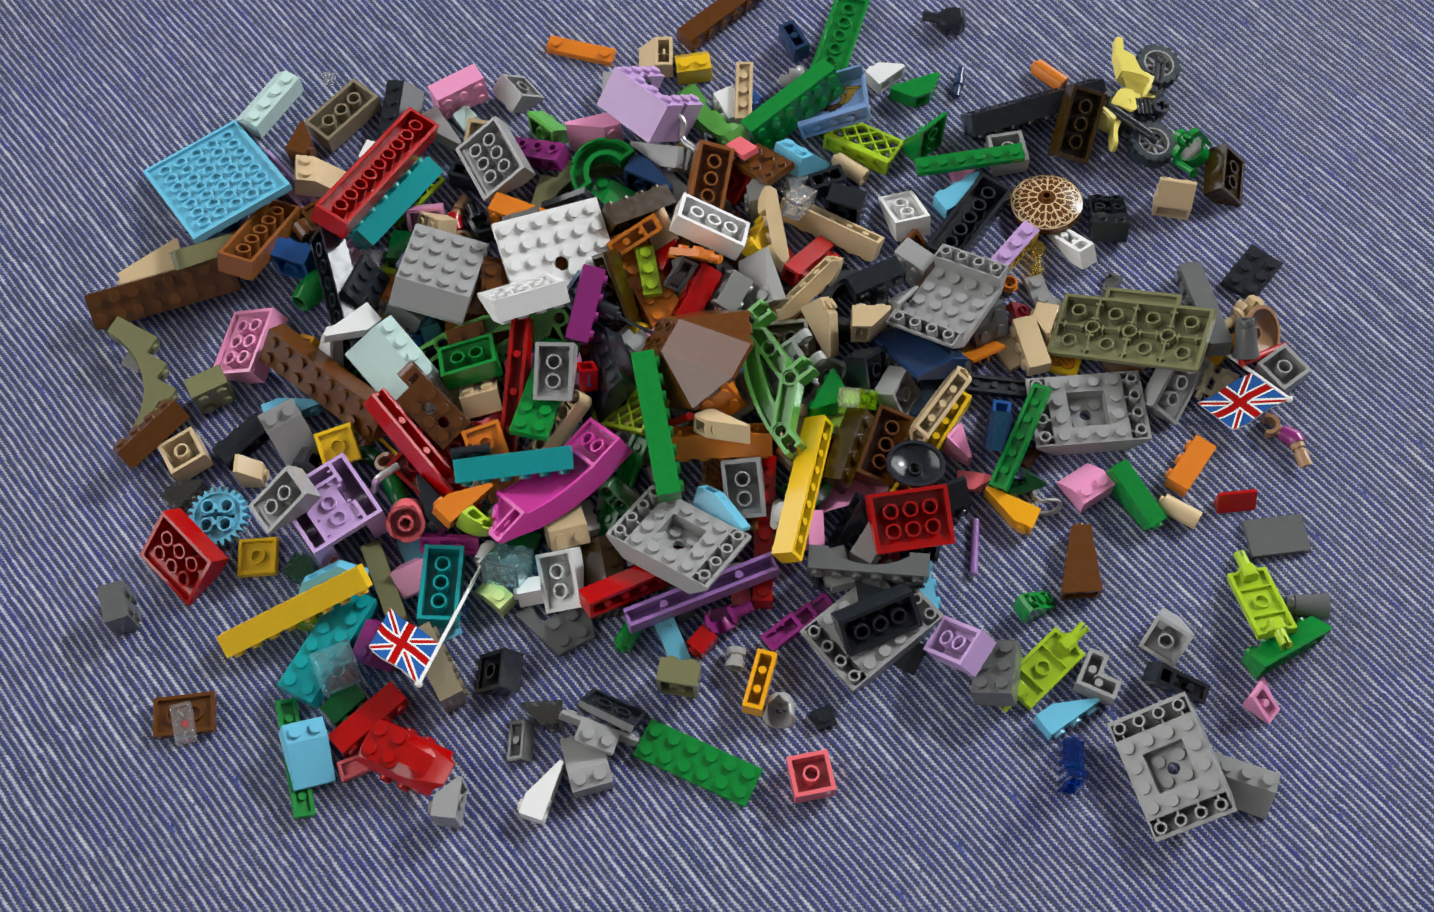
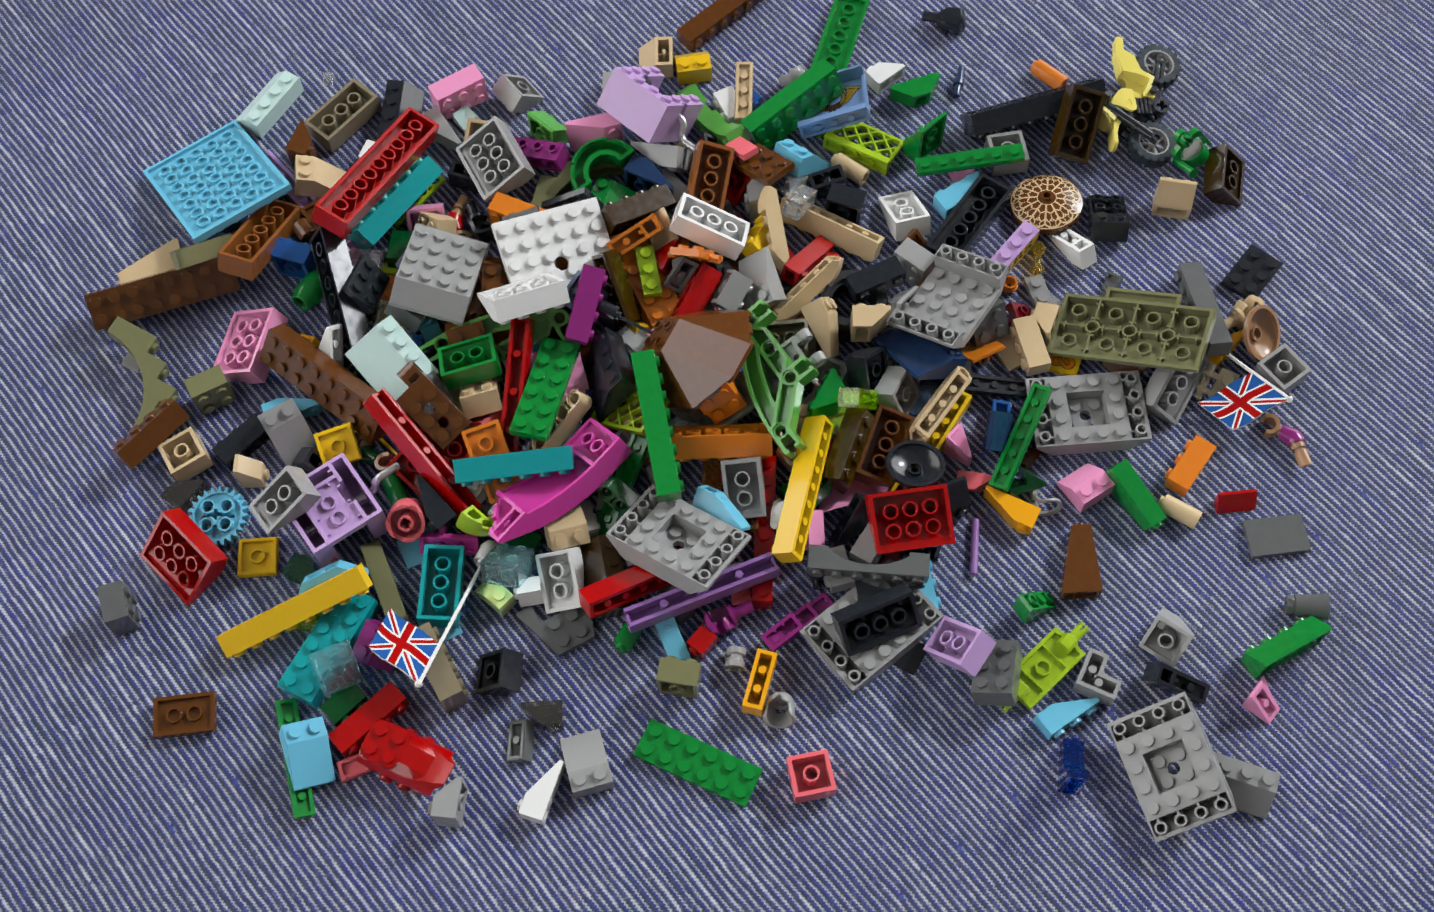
(183, 723): clear tile -> none
(353, 326): white slope -> none
(408, 577): bright pink slope -> none
(450, 507): orange slope -> none
(470, 451): black pin -> none
(554, 371): light grey slope -> none
(581, 50): orange plate -> none
(586, 376): red brick -> none
(596, 735): light grey bracket -> none
(612, 710): black plate -> none
(681, 419): red bar -> none
(720, 426): tan slope -> none
(793, 41): dark blue brick -> none
(823, 718): black plate -> none
(1246, 339): dark grey plant -> none
(1261, 602): lime plate -> none
(1263, 354): red bar -> none

